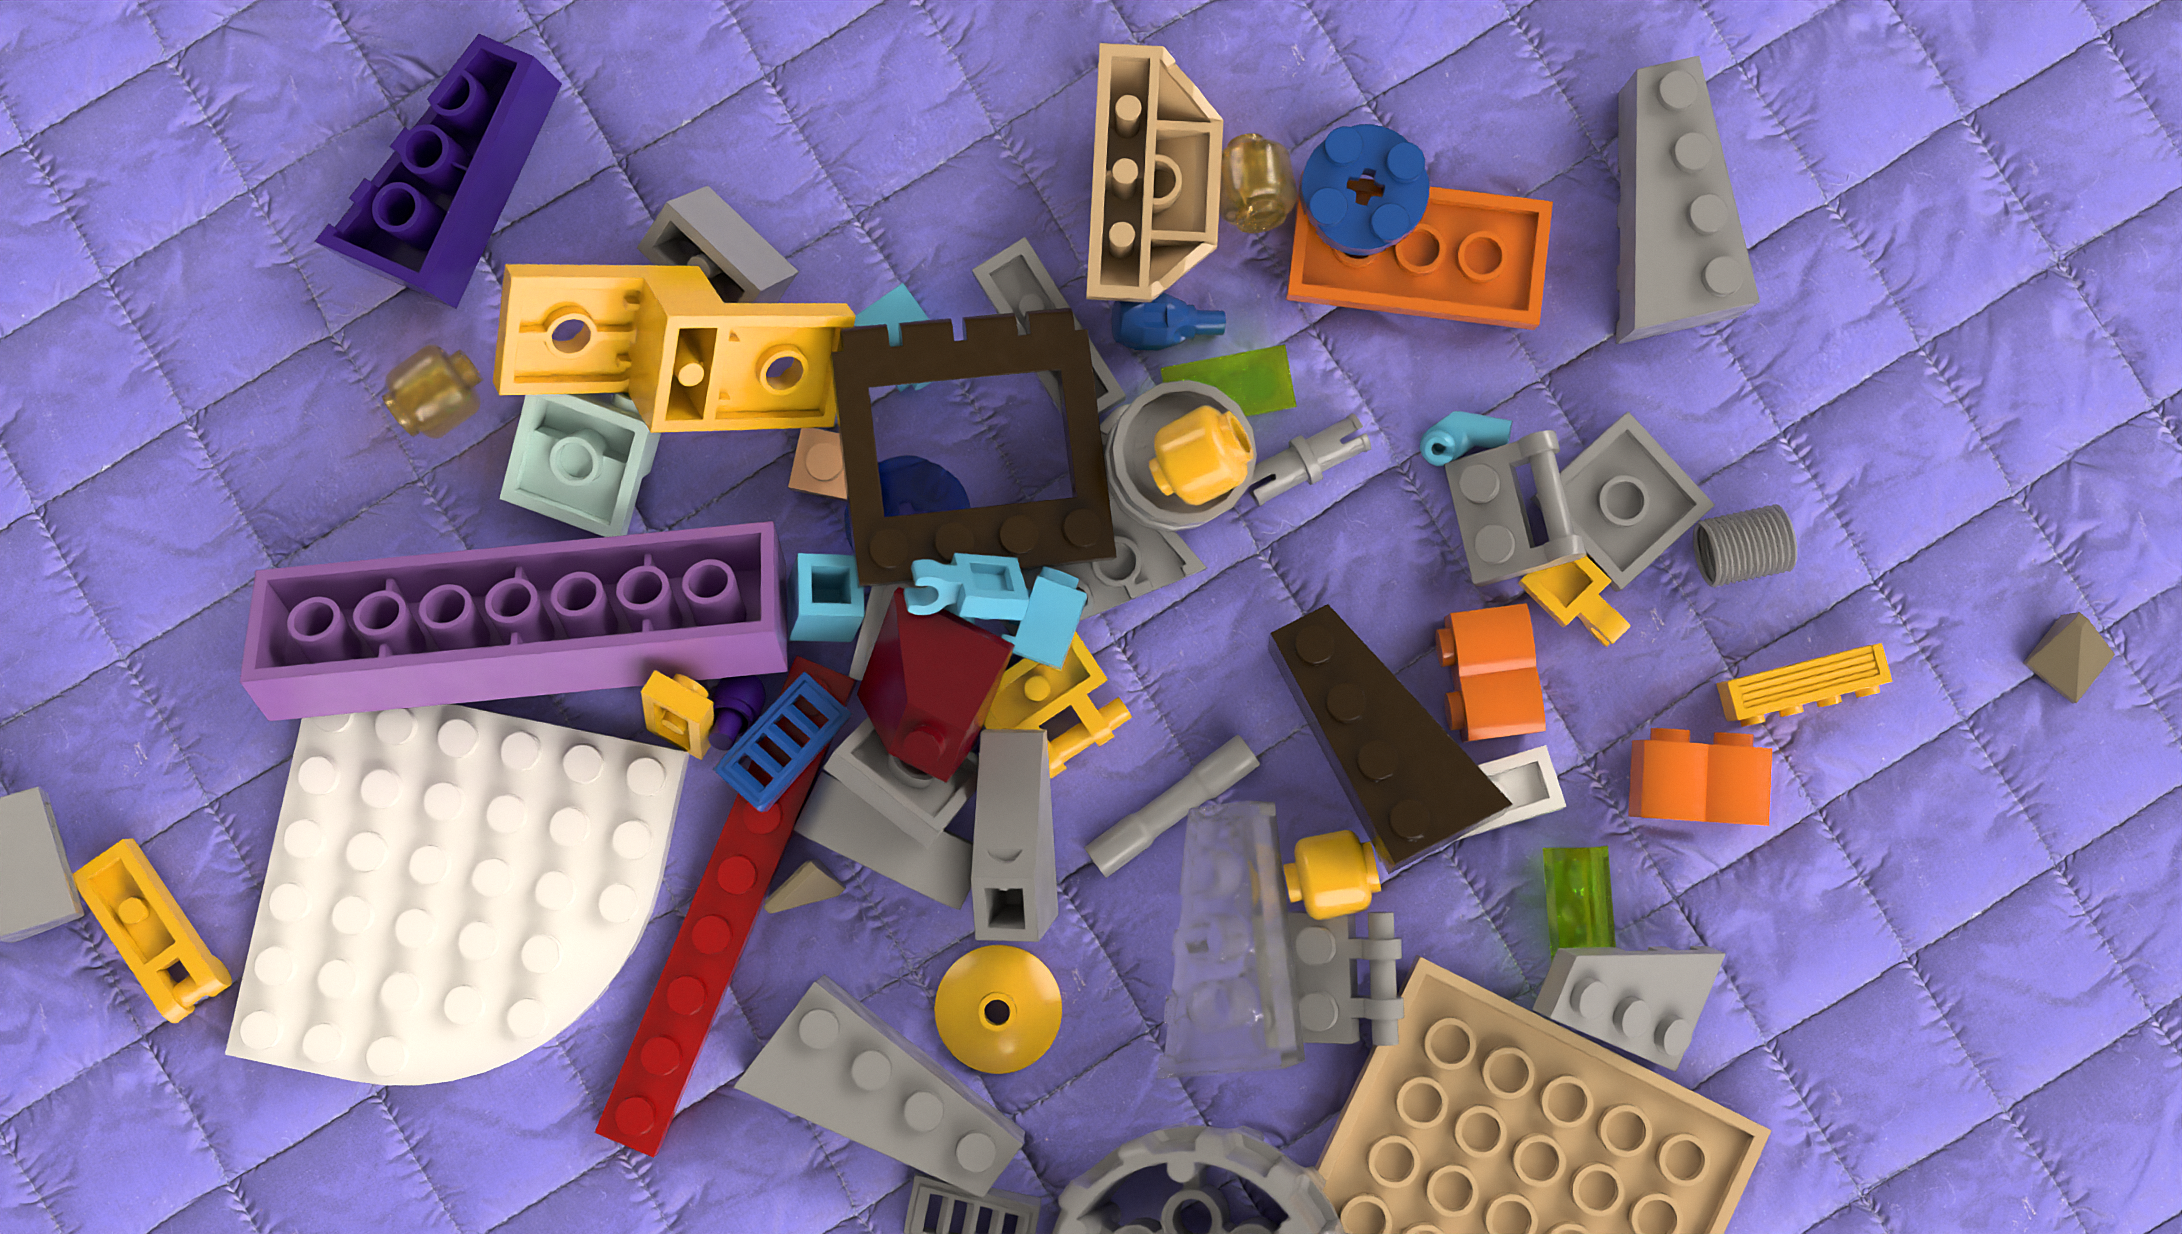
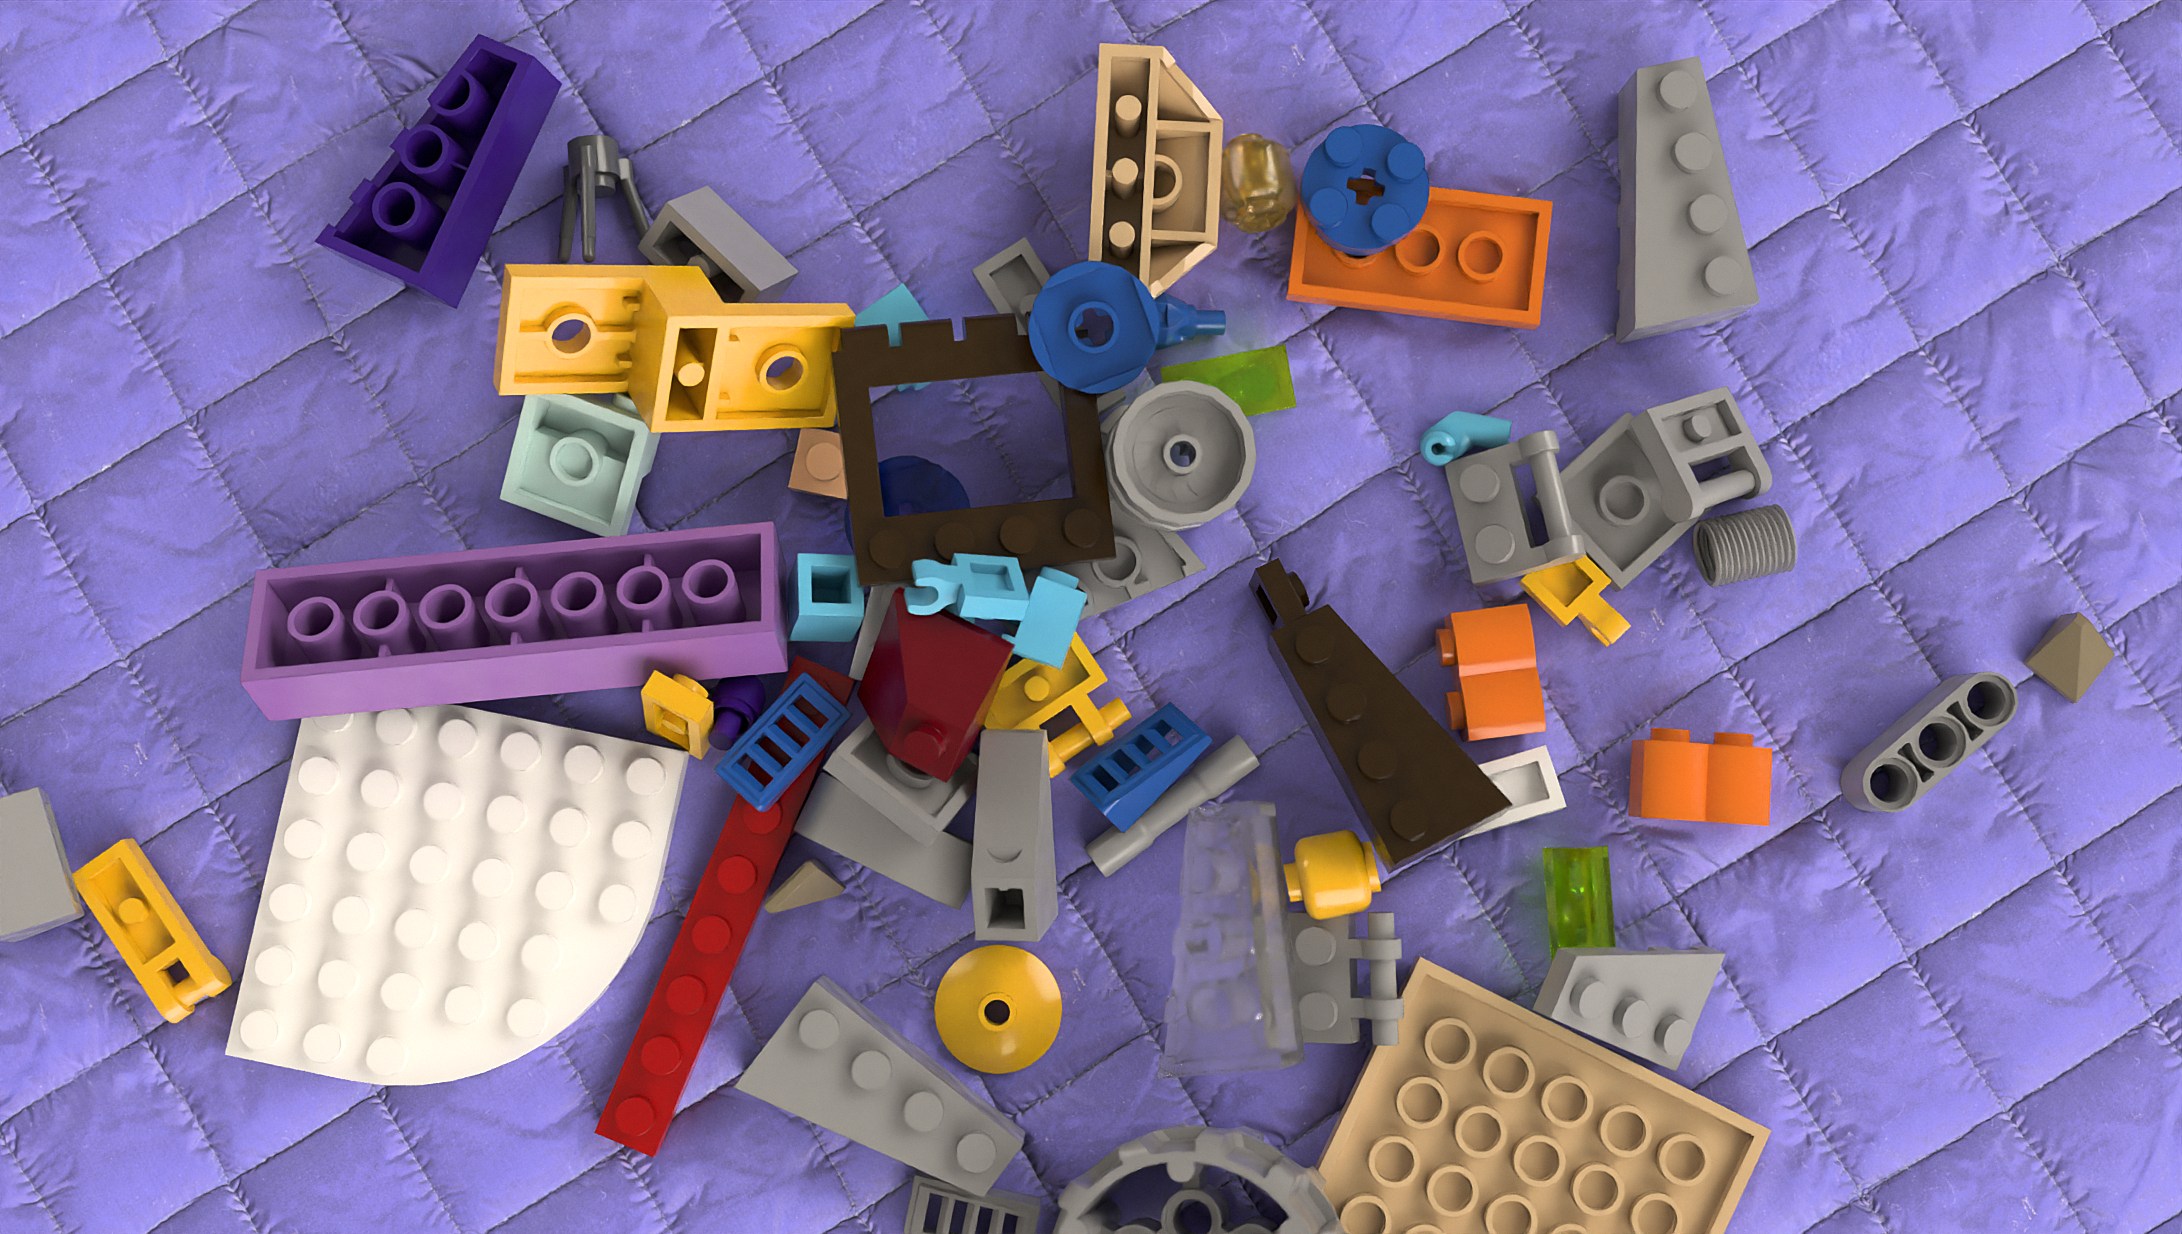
(433, 391): clear yellow head -> none
(593, 174): none -> dark grey plant
(1076, 360): none -> blue plate
(1138, 792): none -> blue slope
(1201, 455): yellow head -> none
(1279, 594): none -> dark brown plate
(1308, 459): light grey pin -> none
(1696, 433): none -> light grey plate
(1804, 682): yellow piece -> none
(1957, 737): none -> light grey beam

